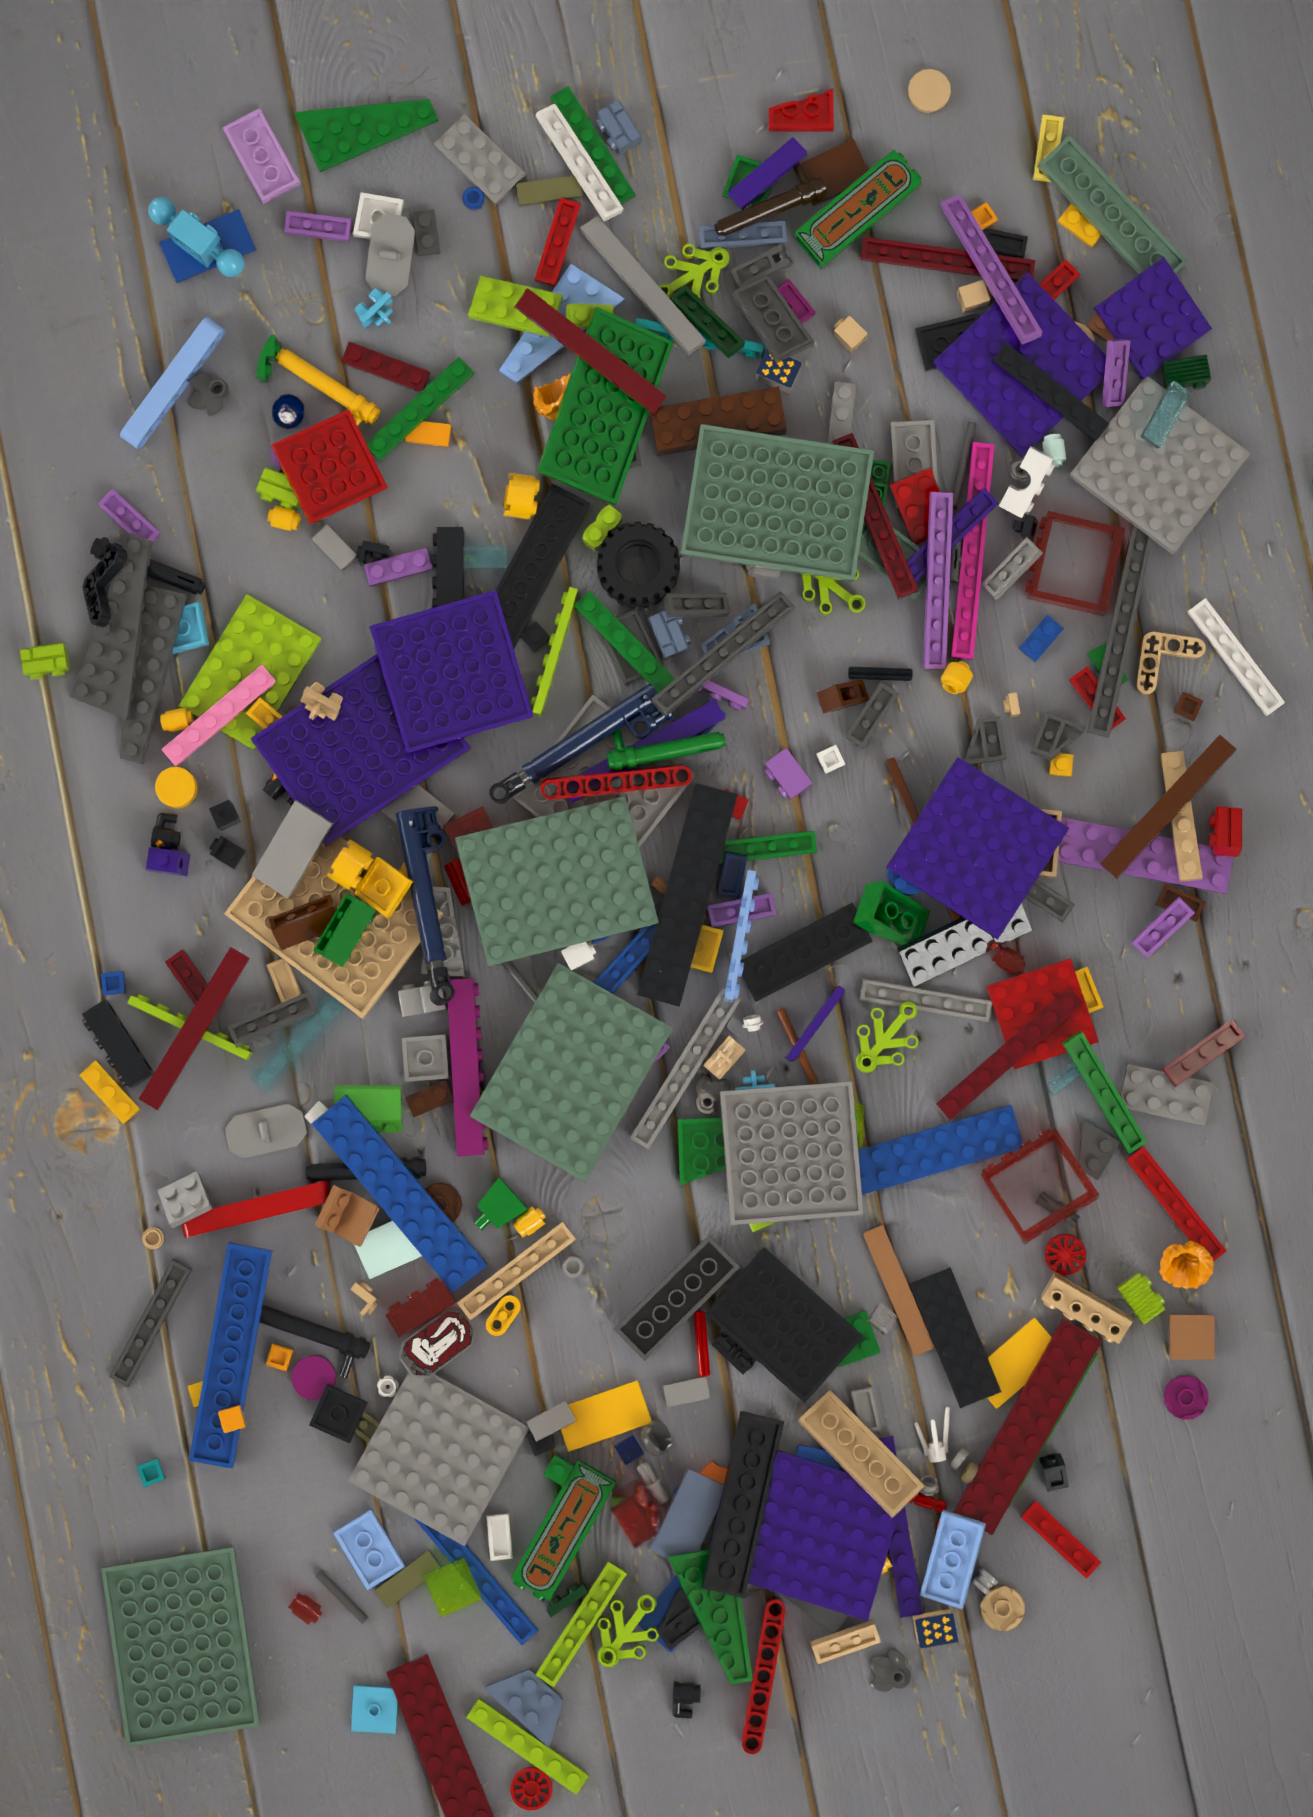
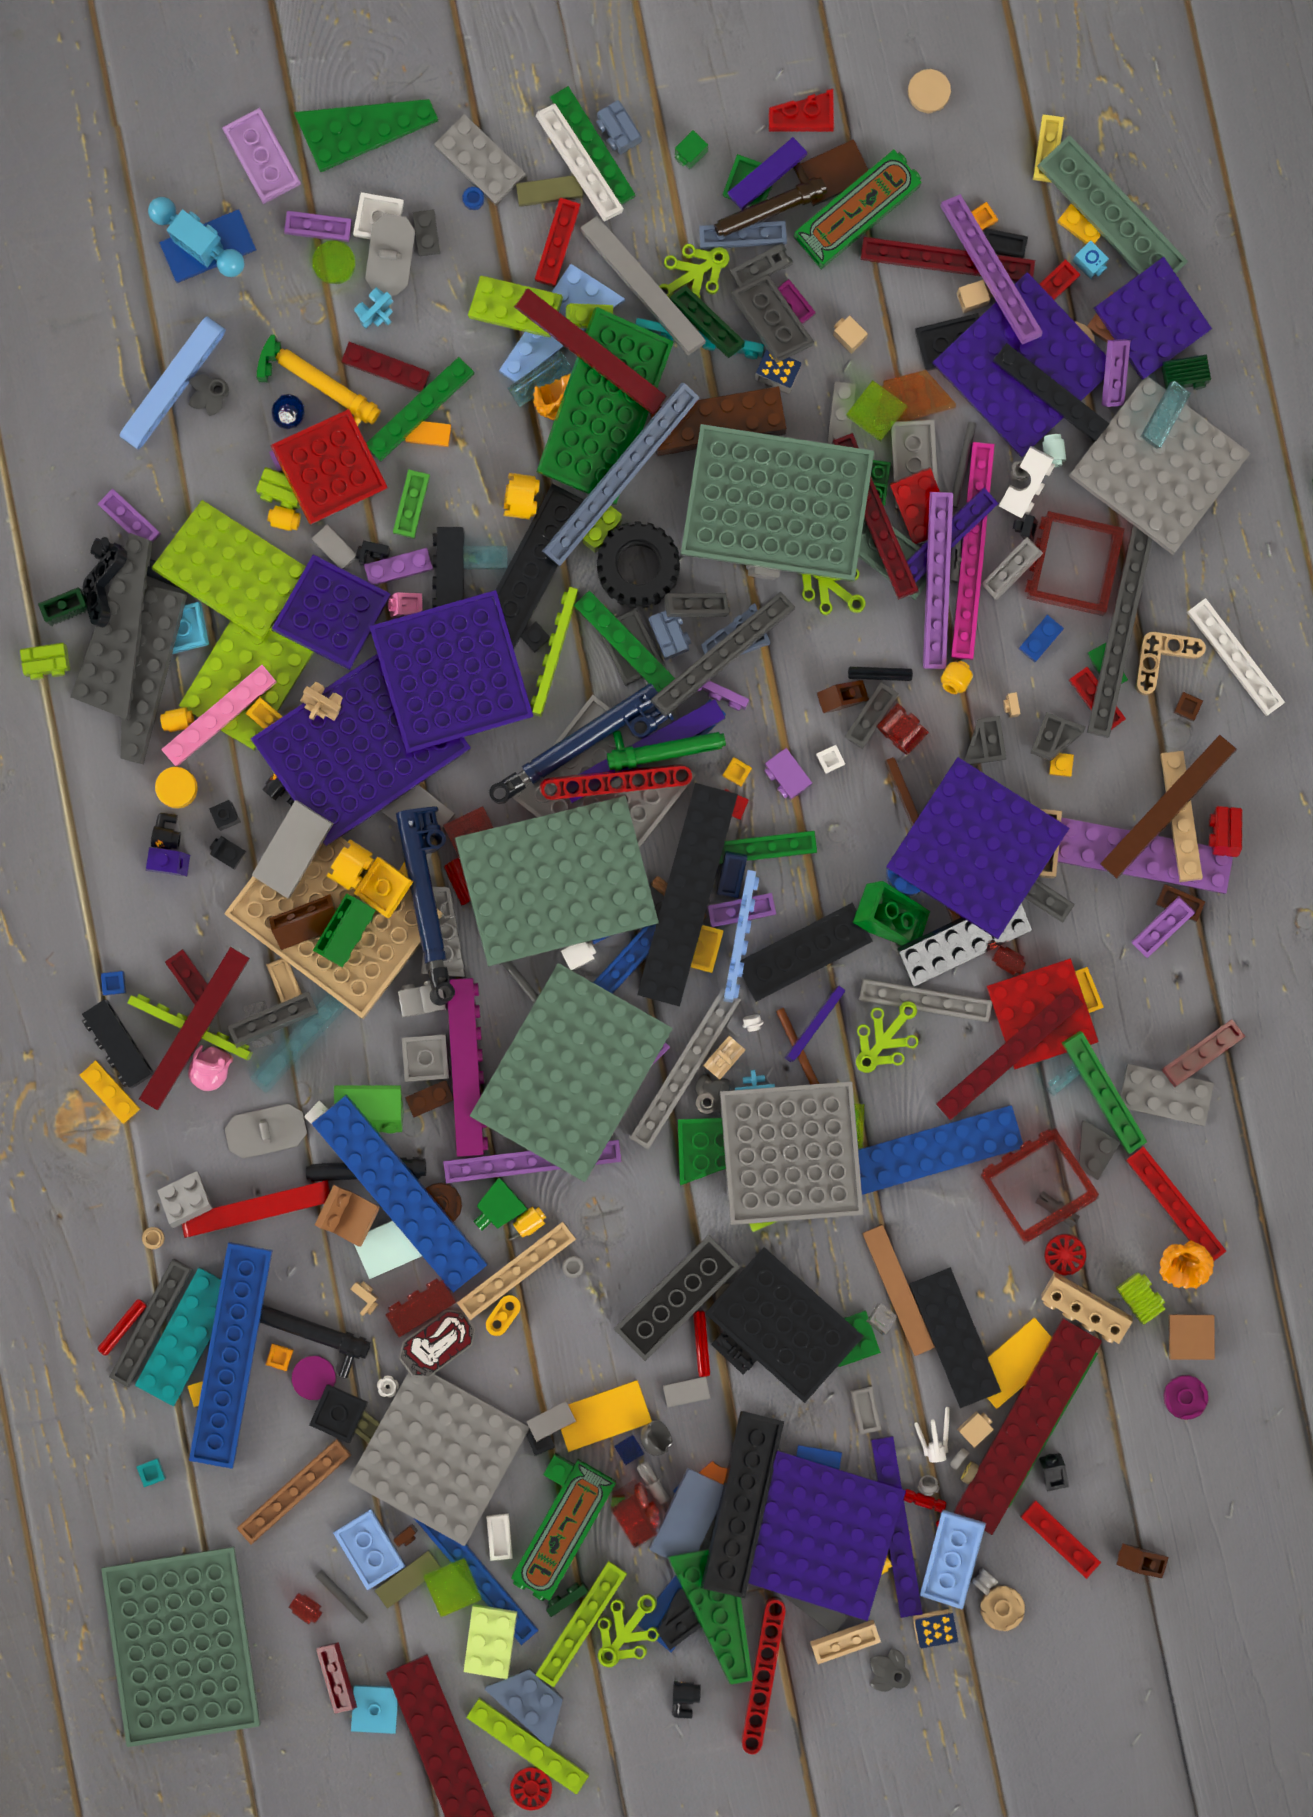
(63, 606): none -> dark green brick
(122, 1327): none -> red axle
(182, 1340): none -> teal plate
(209, 1068): none -> bright pink hair
(230, 569): none -> lime plate
(232, 1418): light orange tile -> none
(294, 1491): none -> medium nougat tile
(331, 612): none -> dark purple plate
(334, 262): none -> clear neon green tile
(336, 1678): none -> plate
(404, 604): none -> bright pink bracket
(406, 1536): none -> reddish brown plate
(411, 504): none -> bright green plate
(490, 1641): none -> yellowish green plate
(513, 1164): none -> medium lavender plate
(545, 373): none -> clear light blue plate
(621, 474): none -> sand blue plate
(690, 150): none -> green brick
(737, 772): none -> yellow tile
(861, 1453): tan plate -> none
(876, 410): none -> clear neon green plate
(902, 729): none -> clear red brick
(920, 395): none -> clear orange wing
(976, 1428): none -> tan brick
(1091, 260): none -> medium azure brick
(1142, 1561): none -> reddish brown slope

